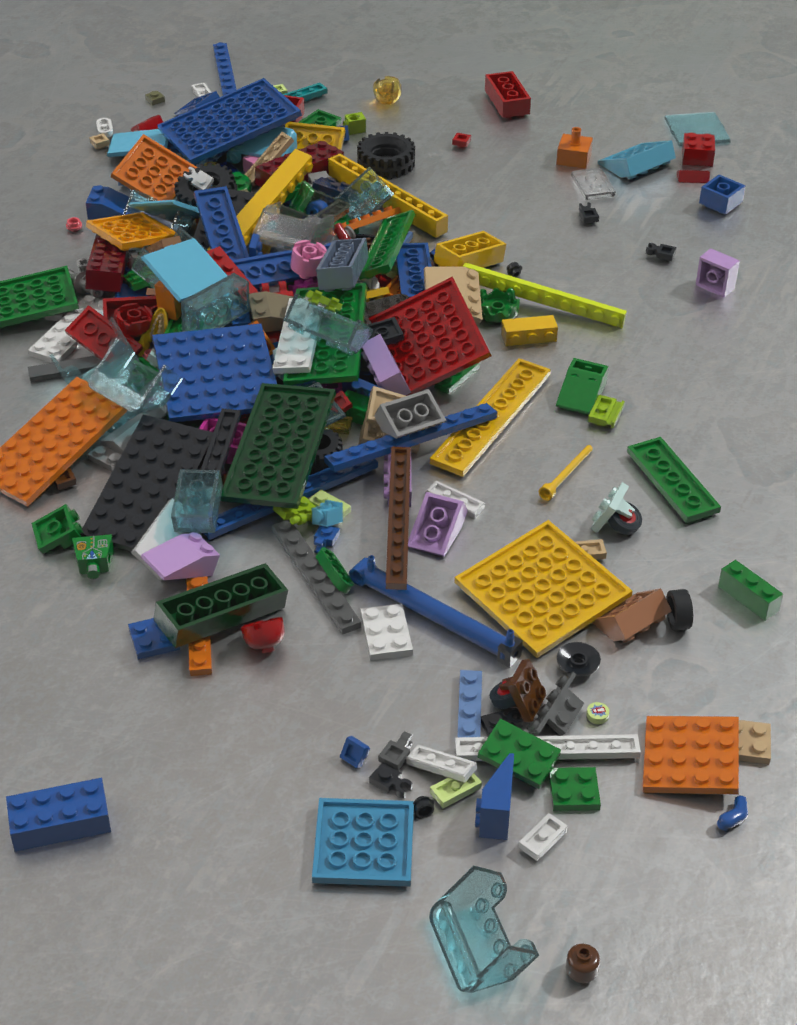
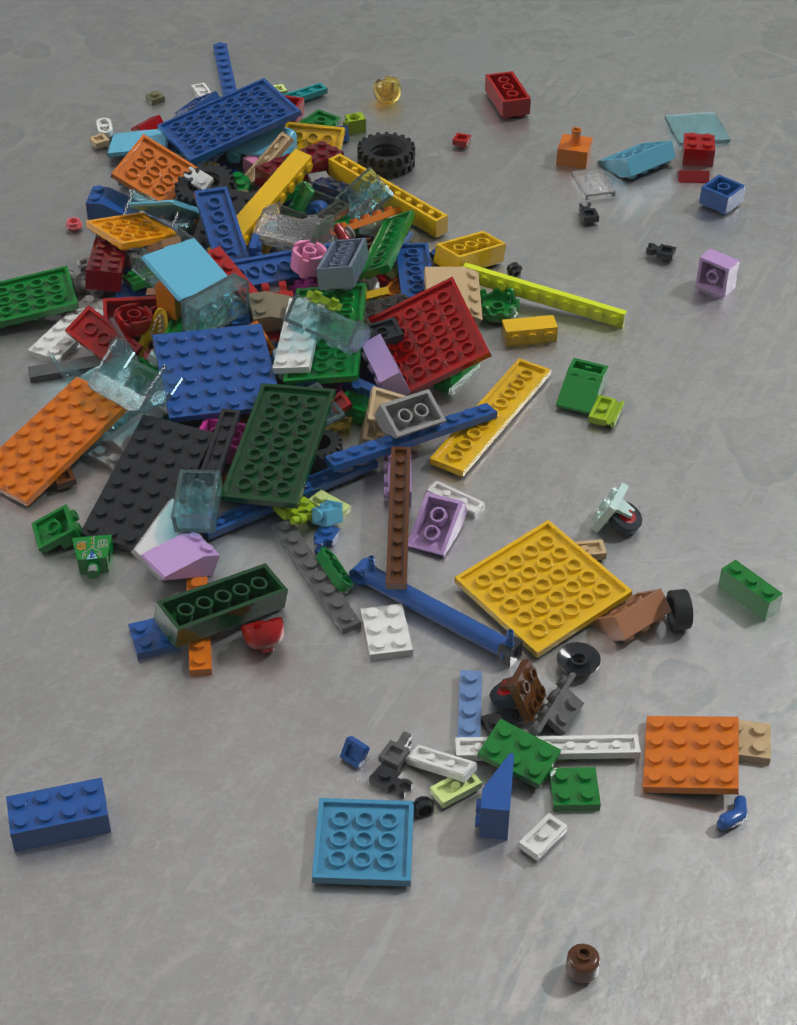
(473, 934): clear light blue windscreen -> none
(548, 490): yellow piece -> none
(597, 713): yellowish green tile -> none
(673, 479): green plate -> none

